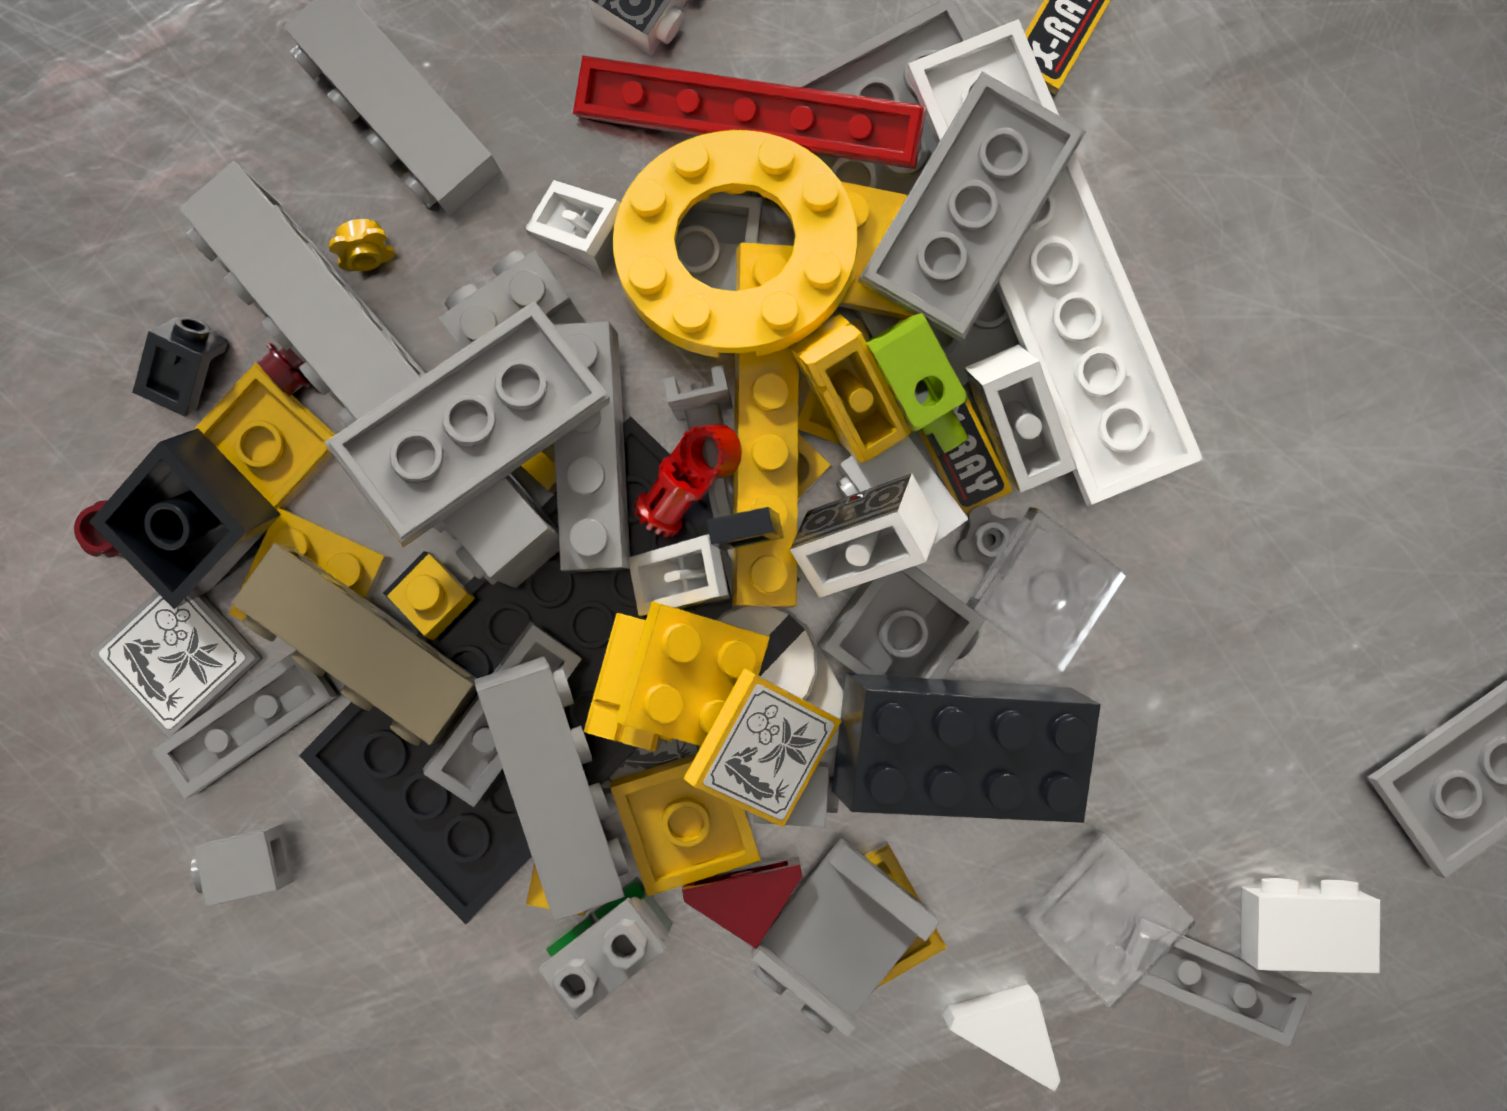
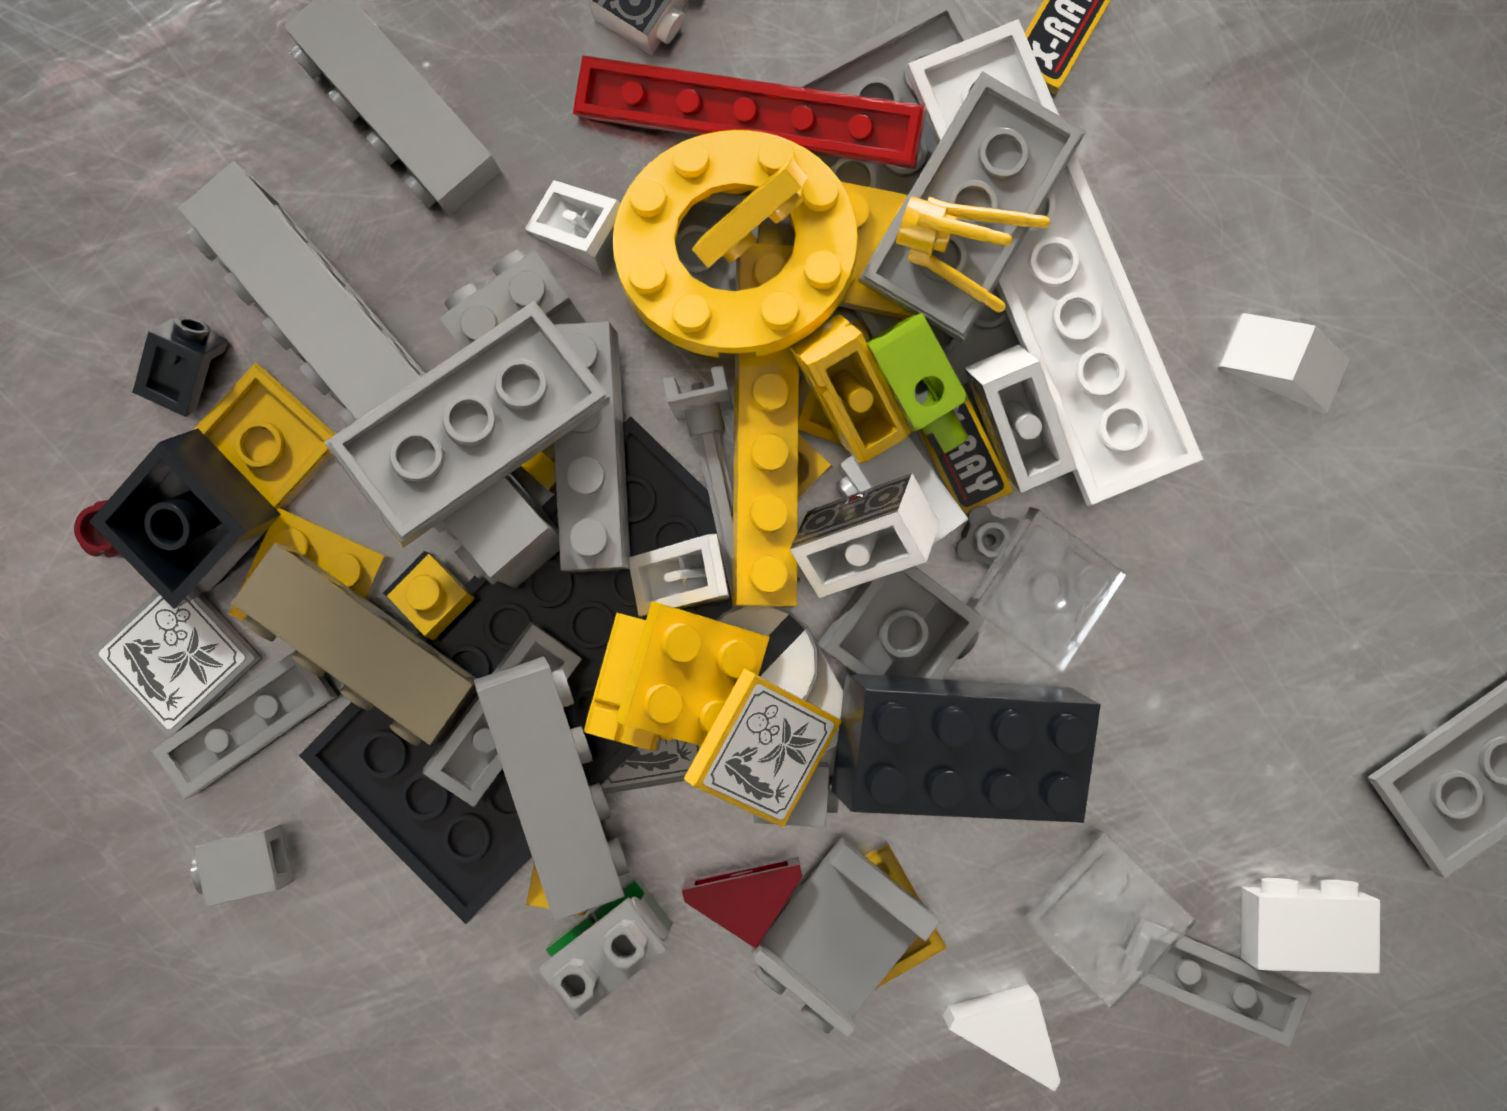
(284, 369): dark red plate -> none
(360, 245): yellow plate -> none
(679, 829): yellow plate -> none
(687, 465): red connector -> none
(733, 234): none -> yellow plate
(745, 528): black tile -> none
(930, 226): none -> yellow plant
(1286, 359): none -> white slope

